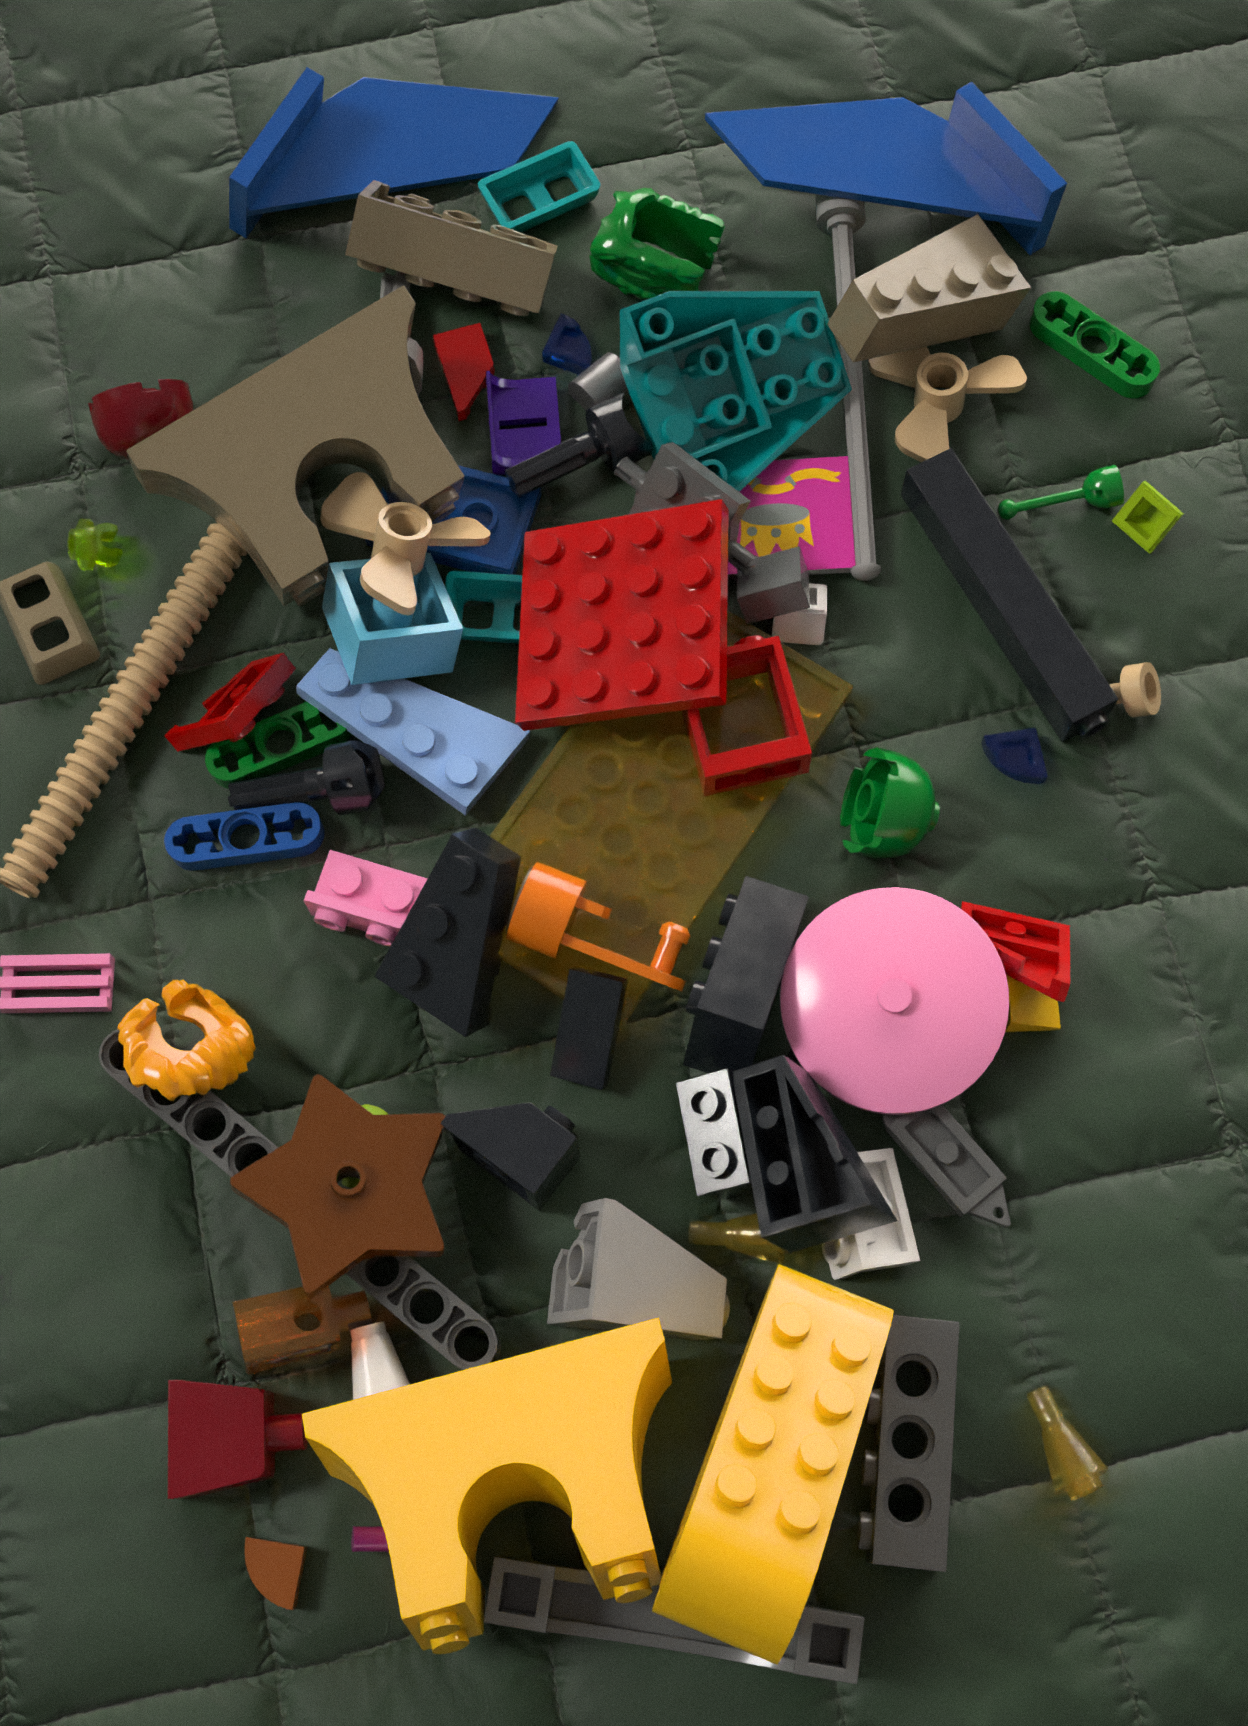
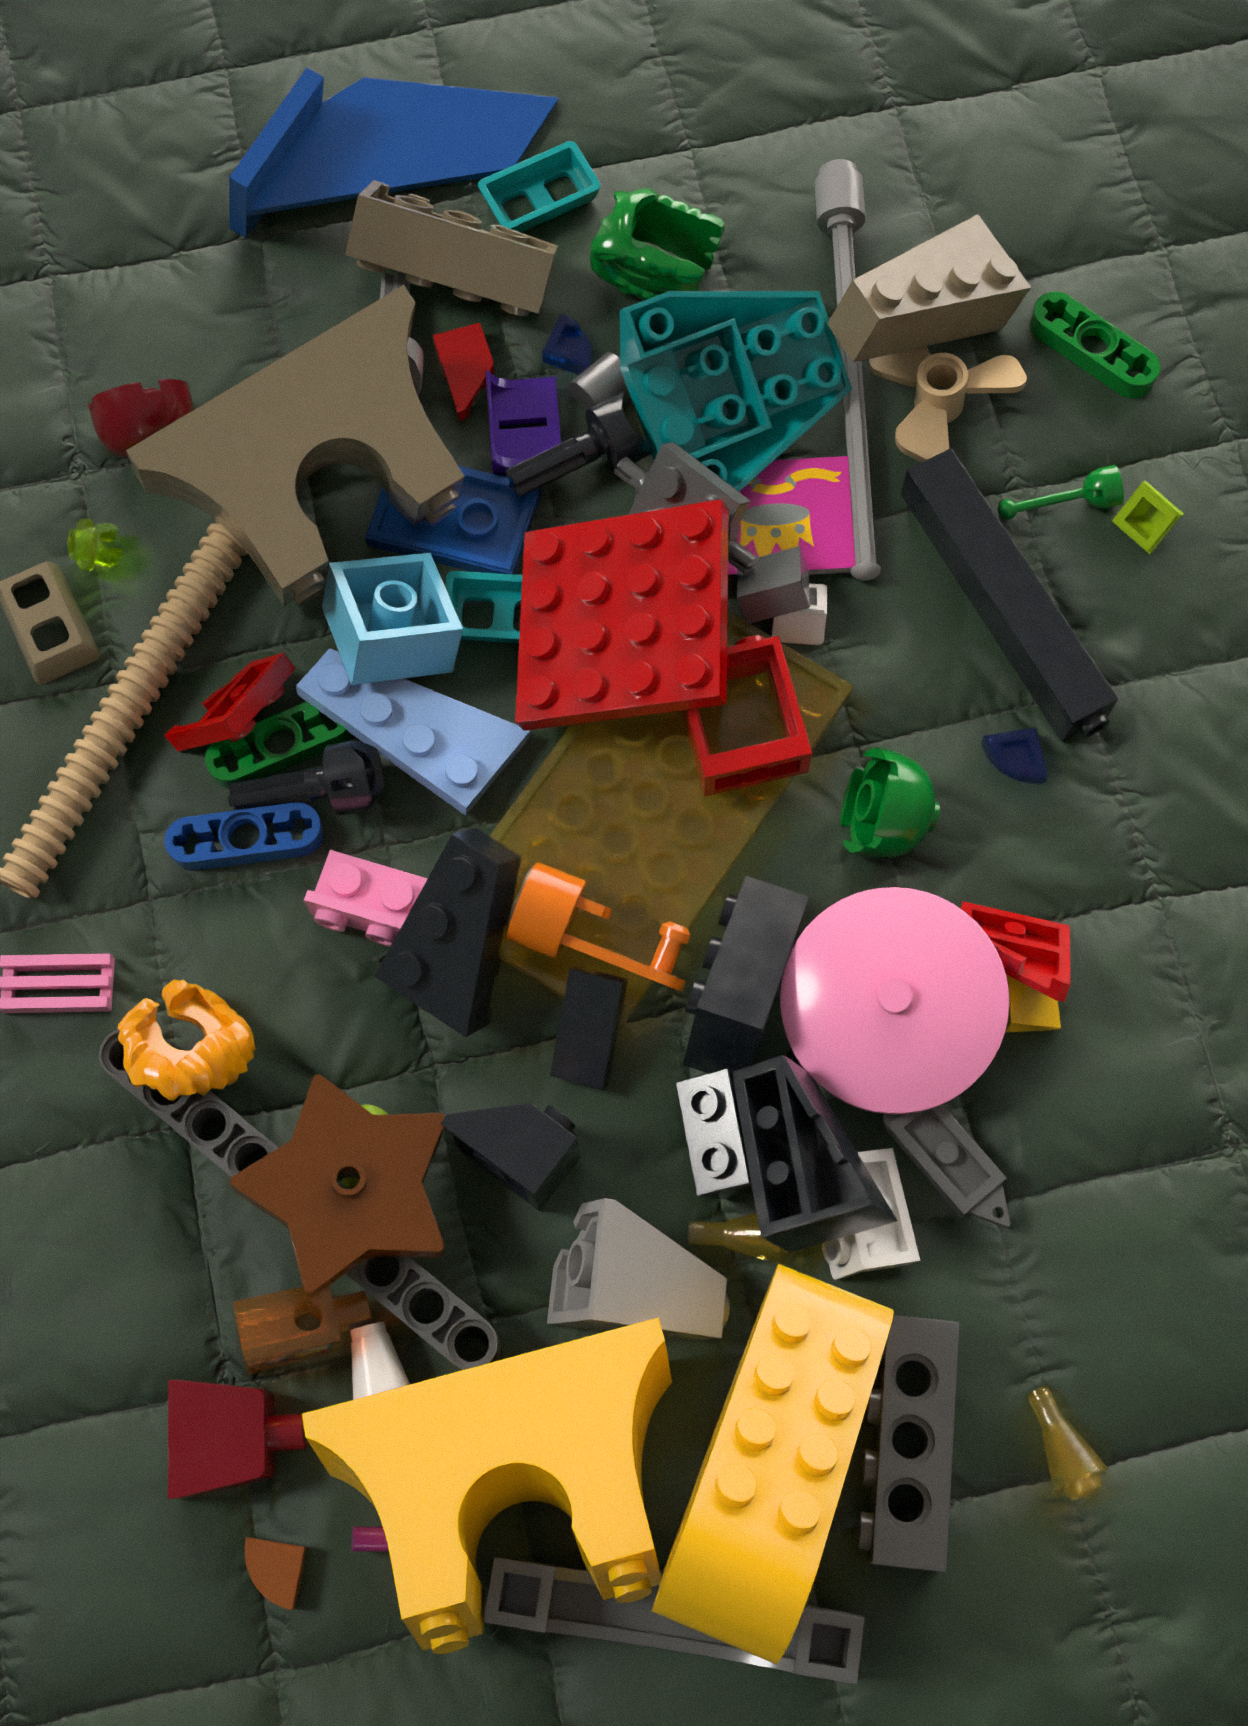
(399, 536): tan piece -> none
(903, 158): blue piece -> none
(1138, 689): tan tile -> none

